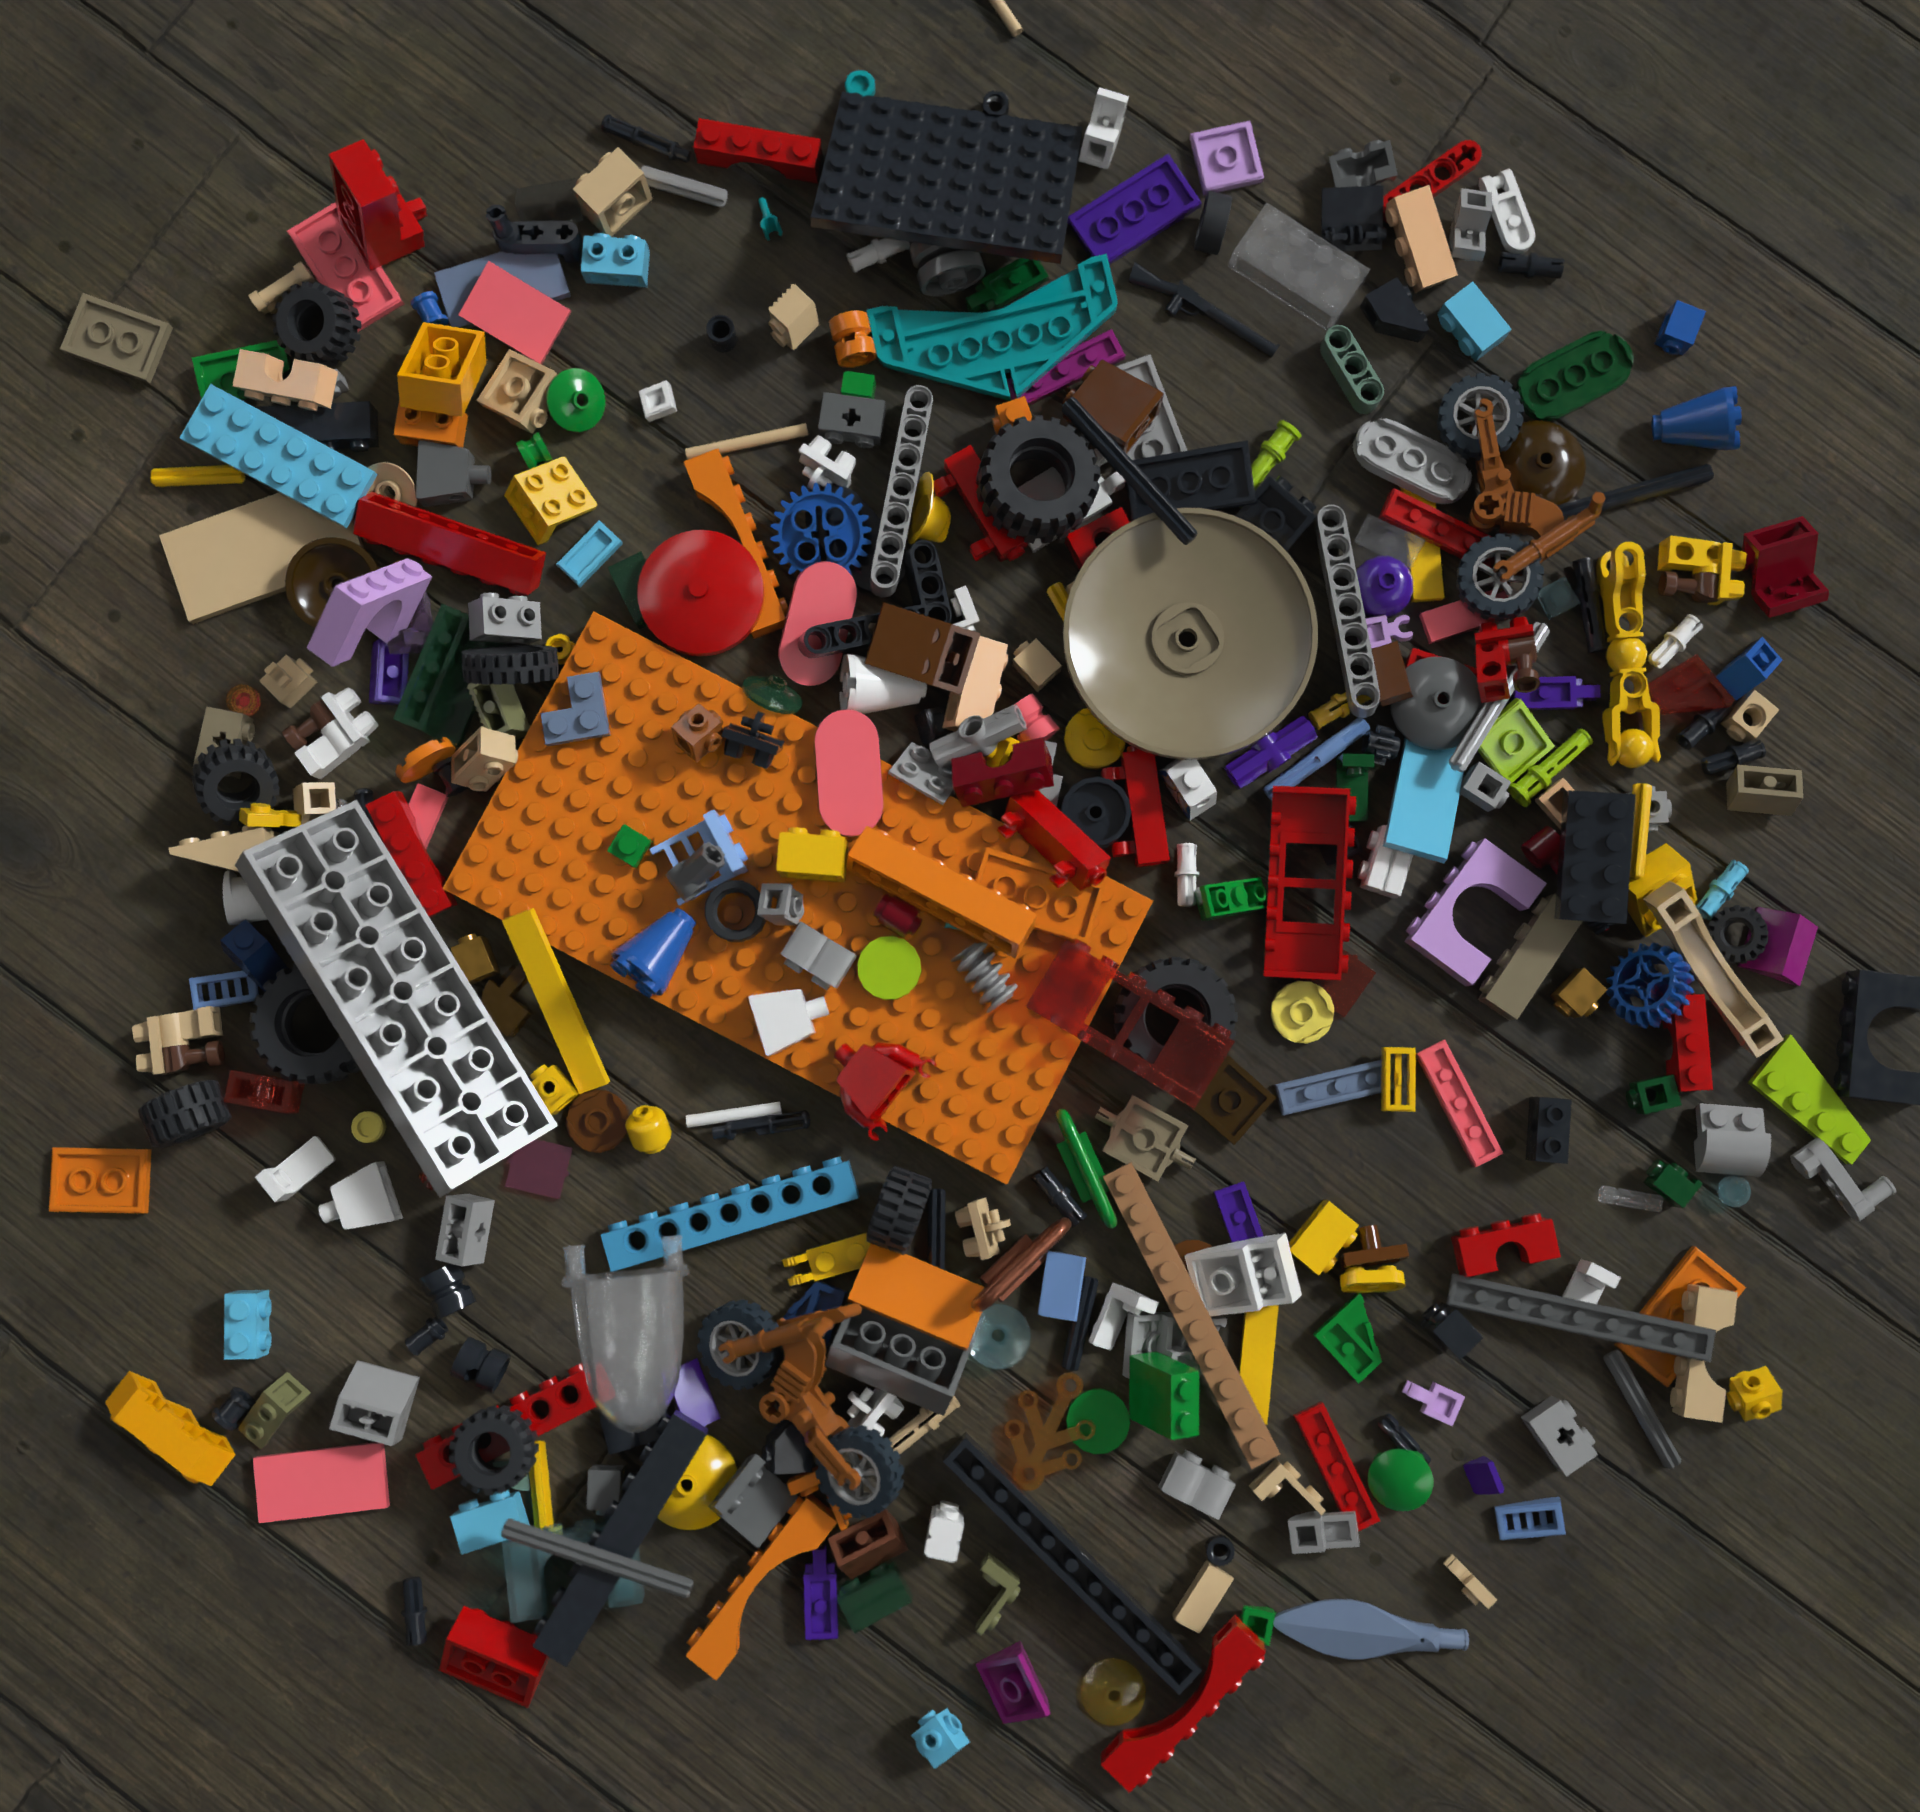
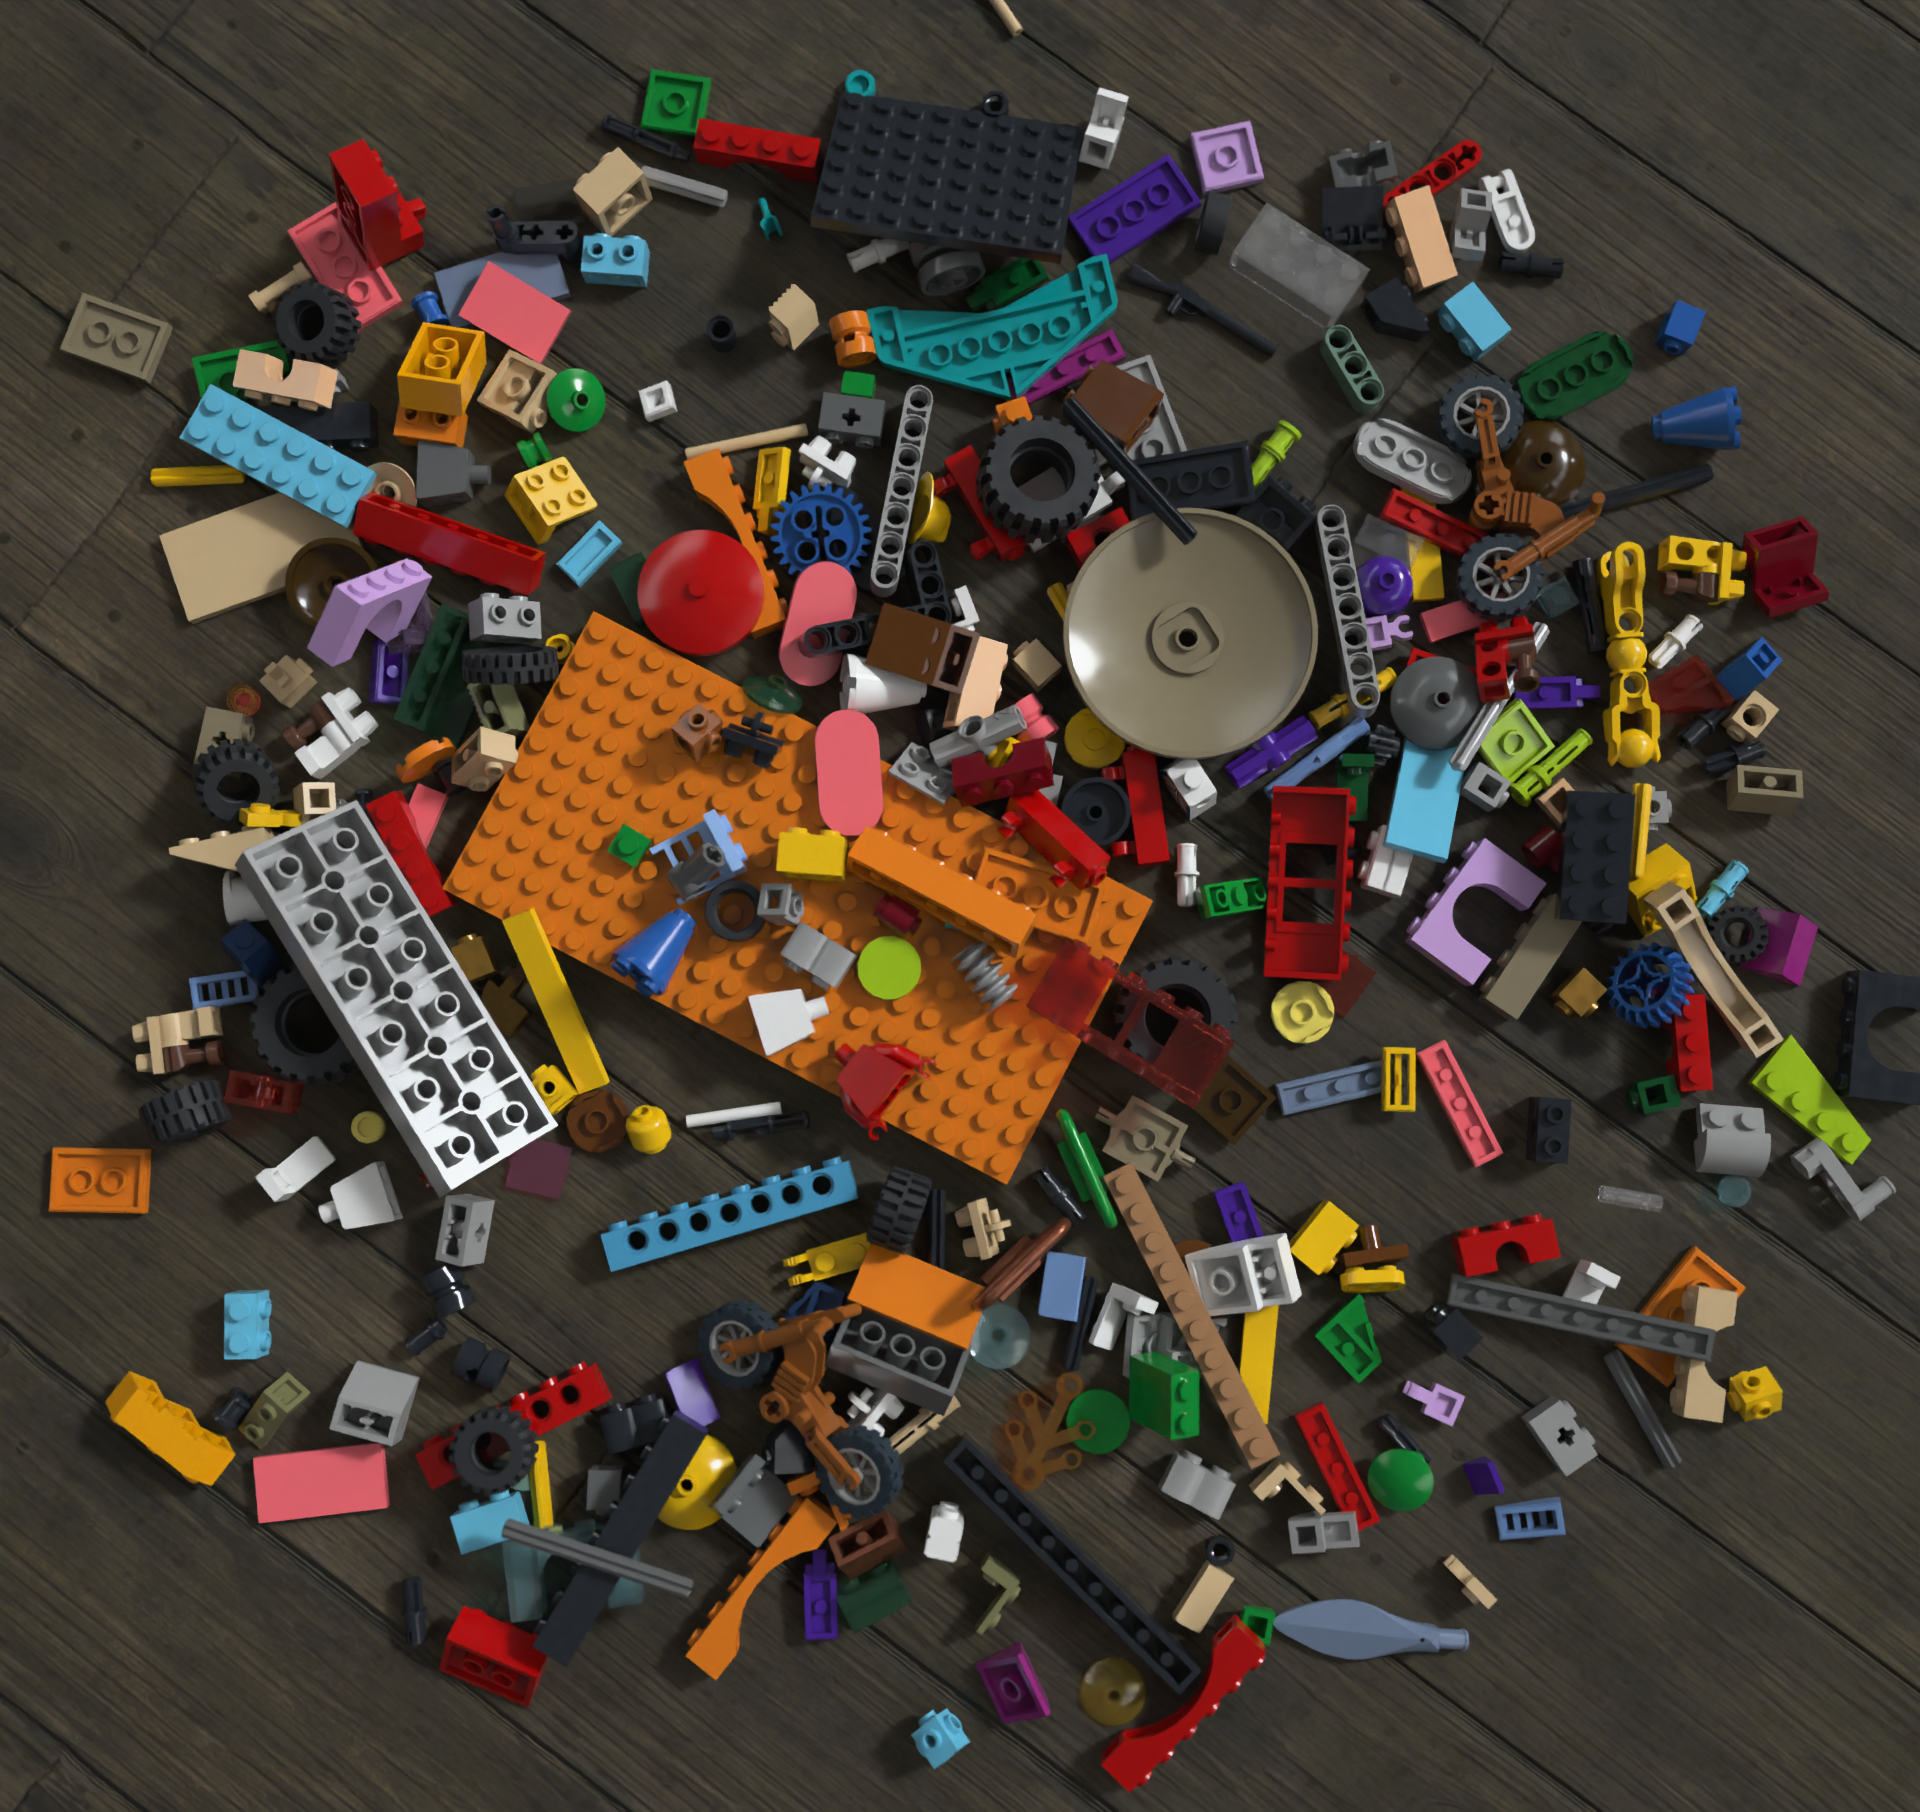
(585, 719): sand blue plate -> none
(630, 1334): clear windscreen -> none
(675, 103): none -> green tile
(771, 487): none -> yellow hinge
(1391, 674): reddish brown tile -> none
(1671, 1183): dark green brick -> none

